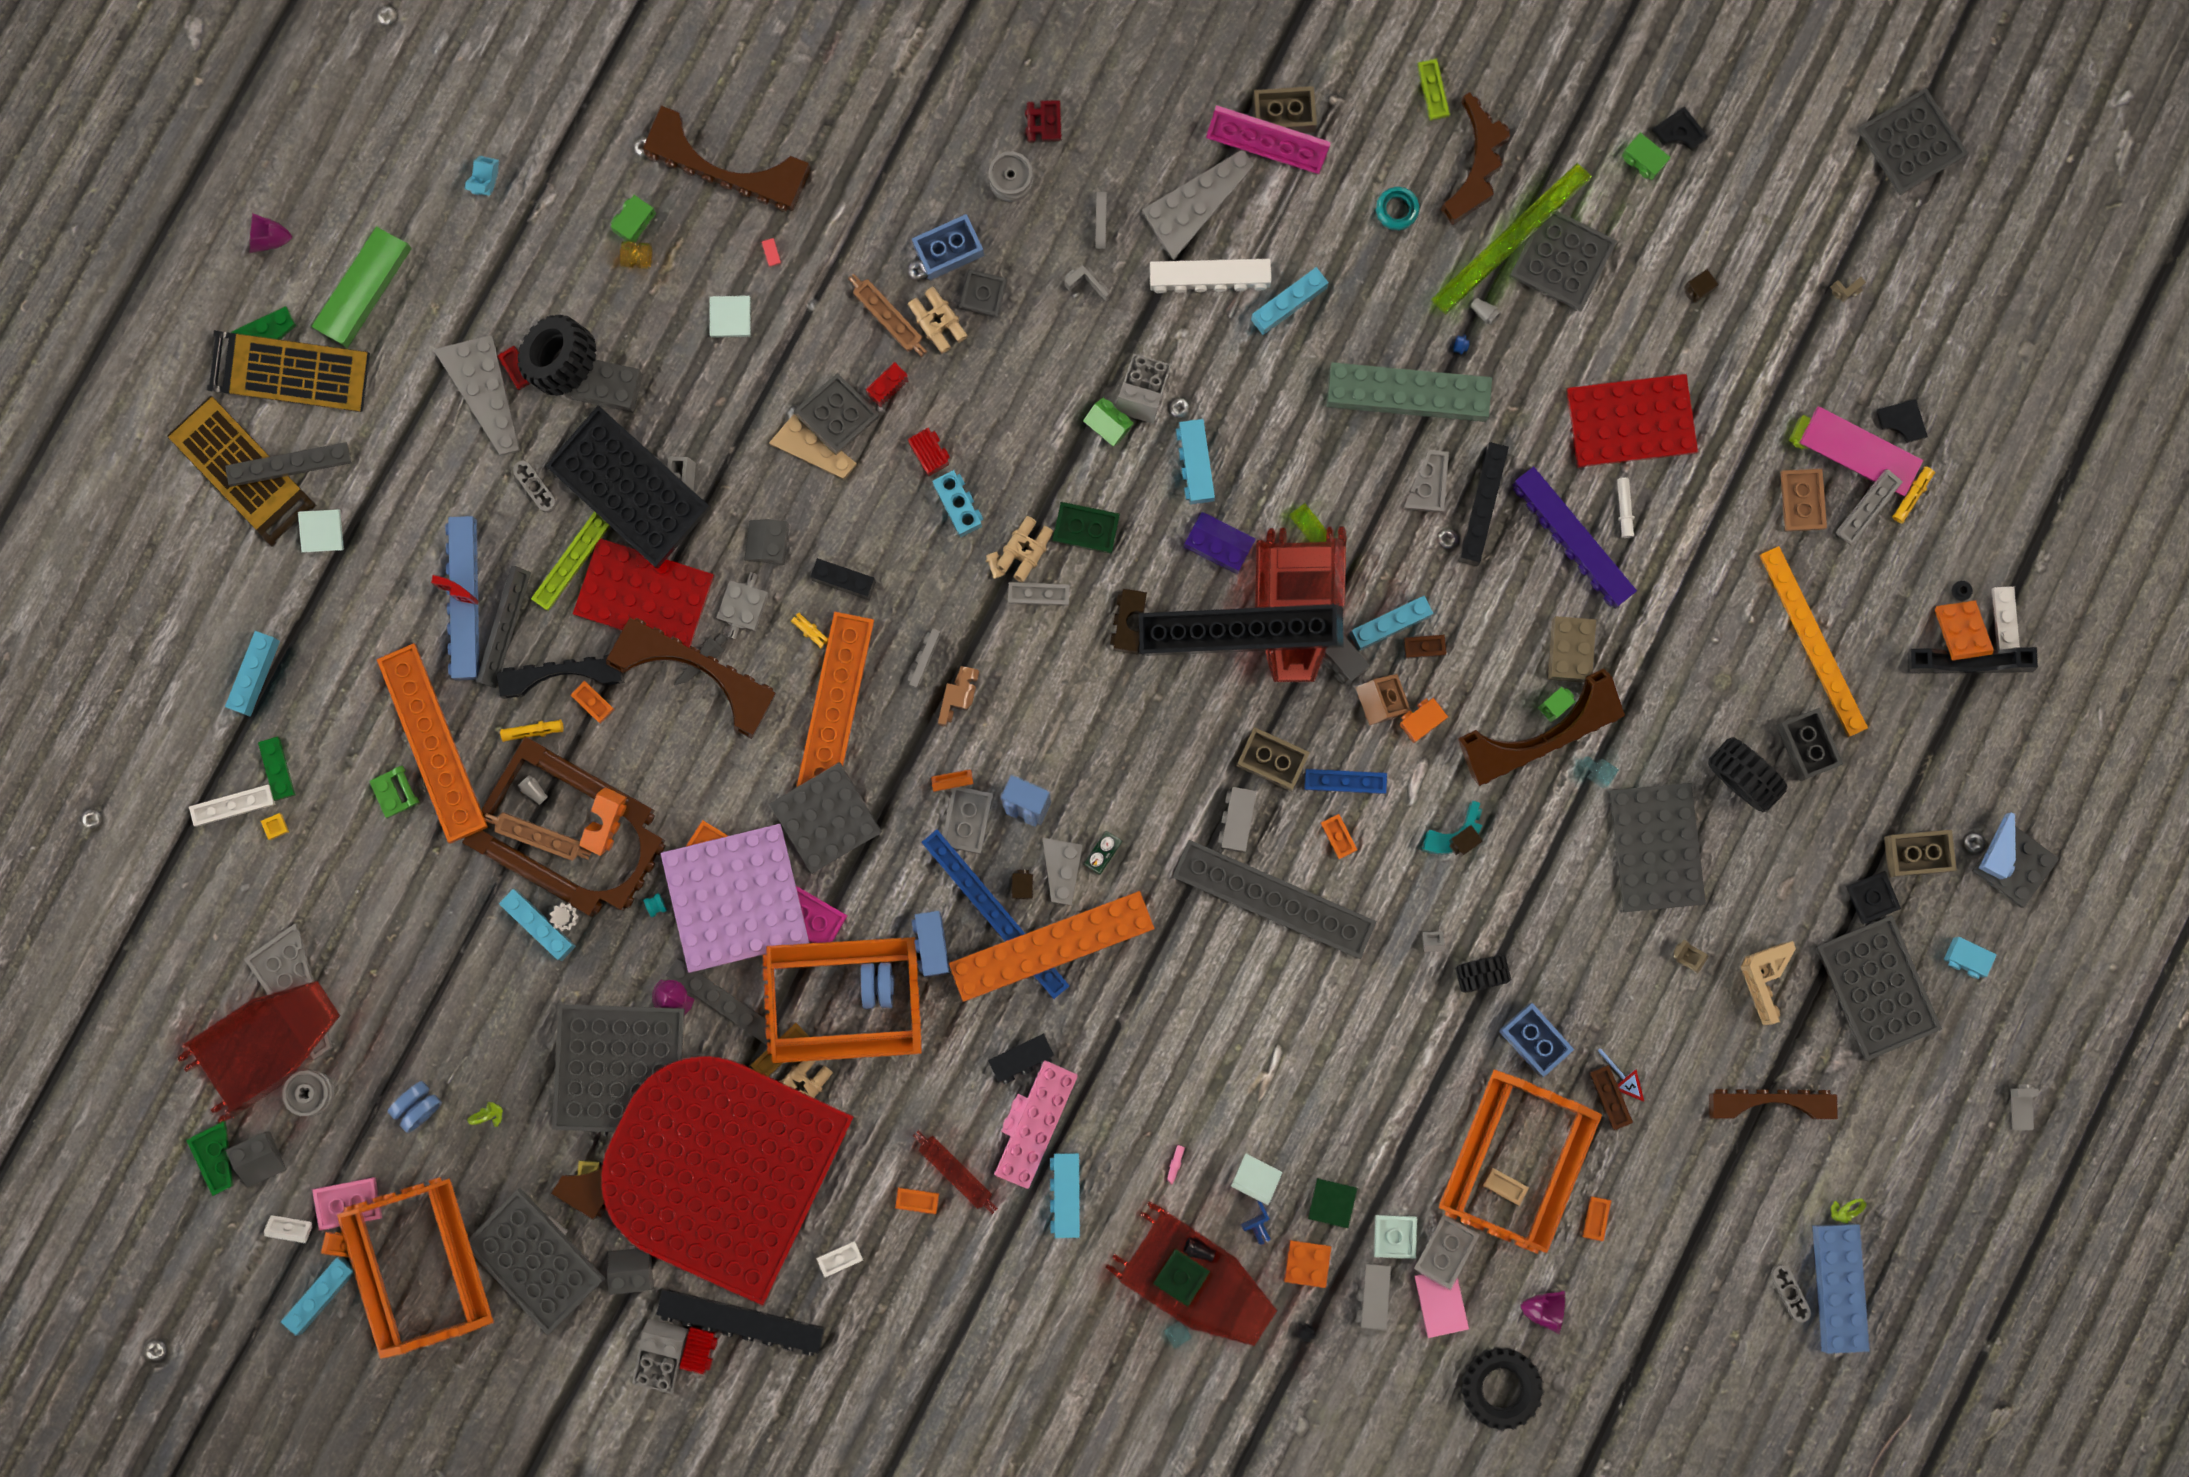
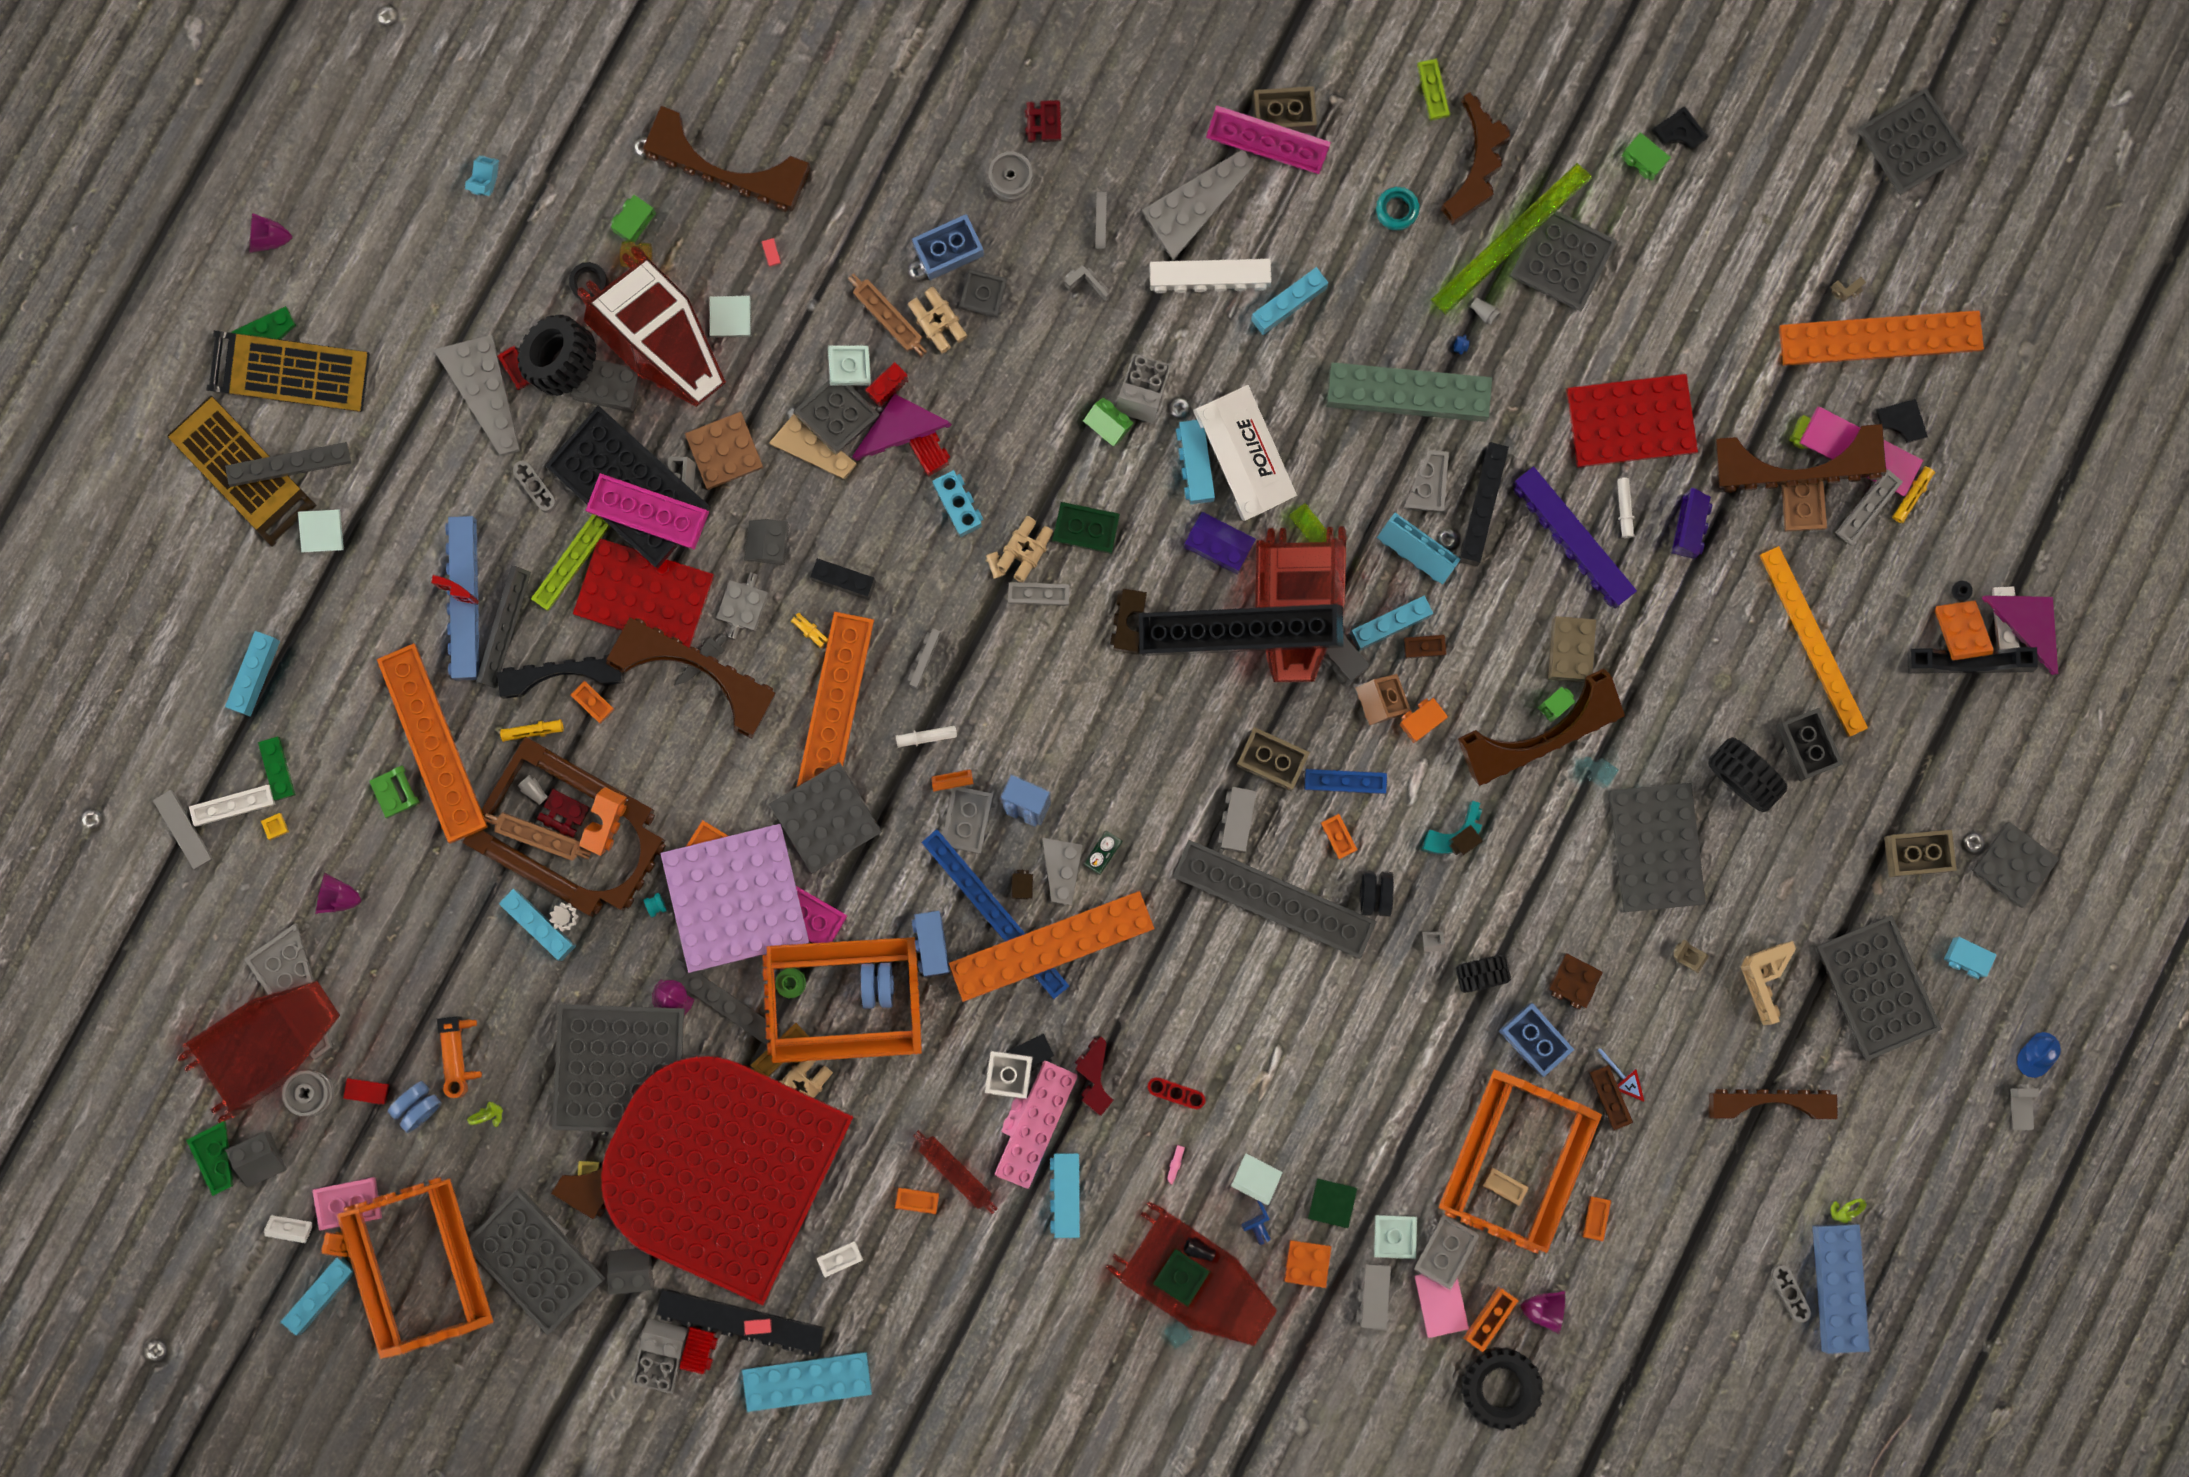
(183, 829): none -> light grey tile
(336, 896): none -> magenta helmet
(361, 287): bright green arch -> none
(366, 1091): none -> red tile
(452, 1054): none -> orange piece
(566, 807): none -> dark red plate
(583, 267): none -> black tyre
(647, 511): none -> dark pink tile
(654, 330): none -> clear red windscreen
(724, 450): none -> medium nougat plate
(758, 1326): none -> coral piece
(790, 983): none -> bright green plate
(807, 1381): none -> medium azure plate
(849, 366): none -> light aqua tile
(897, 426): none -> magenta tile
(926, 736): none -> white axle
(959, 695): medium nougat plate -> none
(1008, 1074): none -> white brick
(1091, 1068): none -> dark red arch
(1183, 1100): none -> red beam
(1245, 452): none -> white slope
(1306, 1332): black plate -> none
(1376, 893): none -> black wheel
(1418, 548): none -> medium azure brick
(1490, 1319): none -> orange brick
(1574, 982): none -> reddish brown plate
(1692, 524): none -> dark purple slope
(1700, 286): dark brown brick -> none
(1742, 470): none -> reddish brown arch
(1873, 897): black plate -> none
(1881, 338): none -> orange plate
(2001, 852): light blue slope -> none
(2031, 623): none -> magenta tile
(2038, 1055): none -> blue piece

